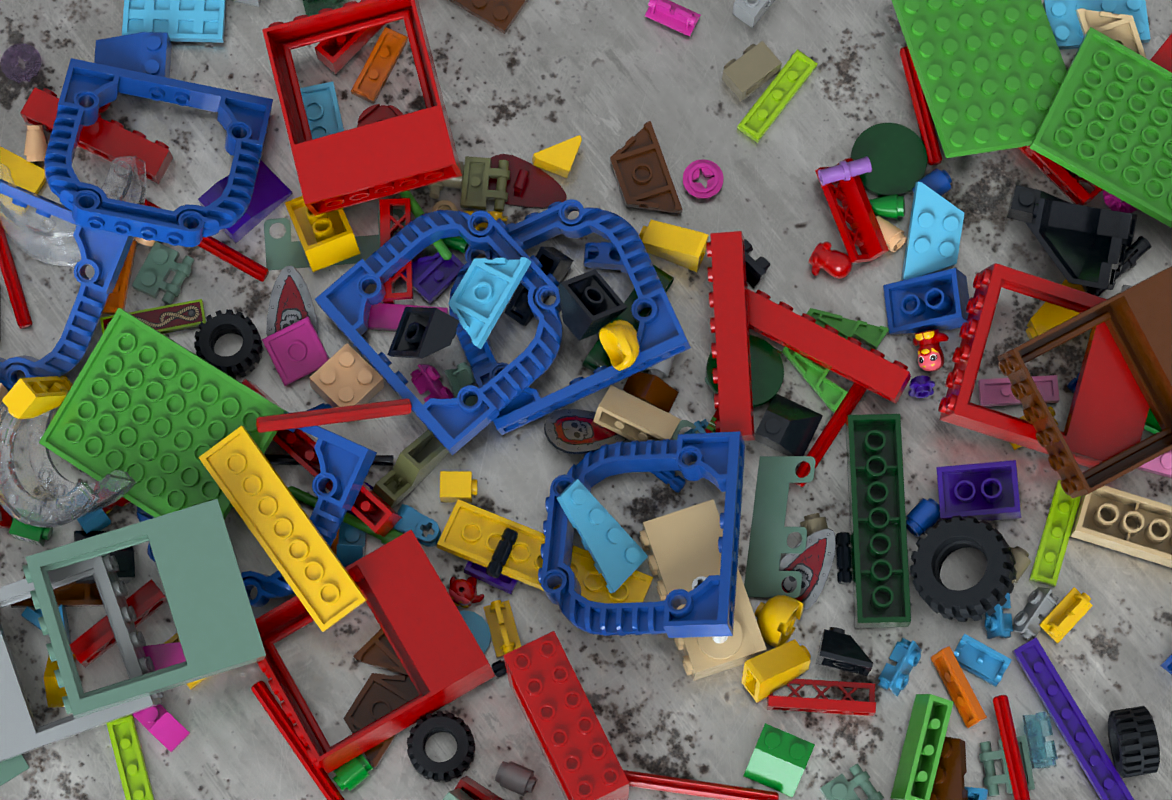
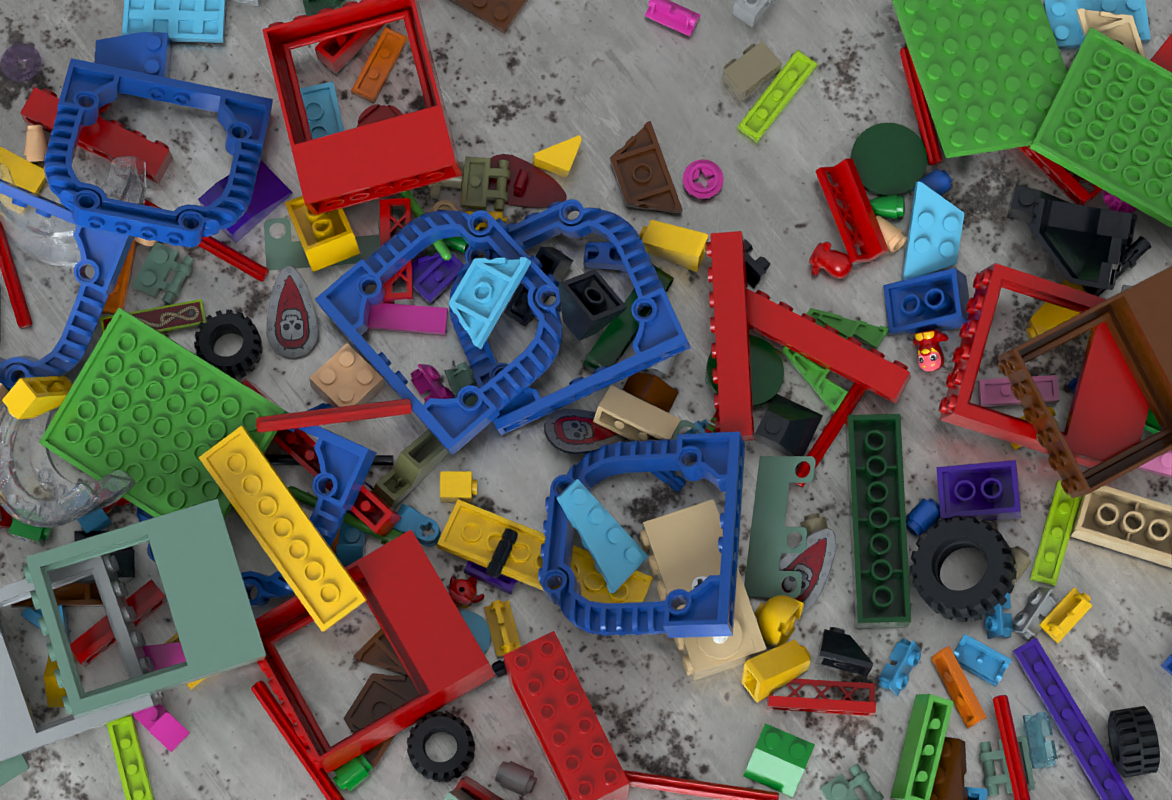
(296, 351): dark pink tile -> none
(422, 332): black slope -> none
(620, 343): yellow hair -> none
(843, 556): black axle -> none
(844, 170): medium lavender pin -> none
(921, 387): dark purple plate -> none

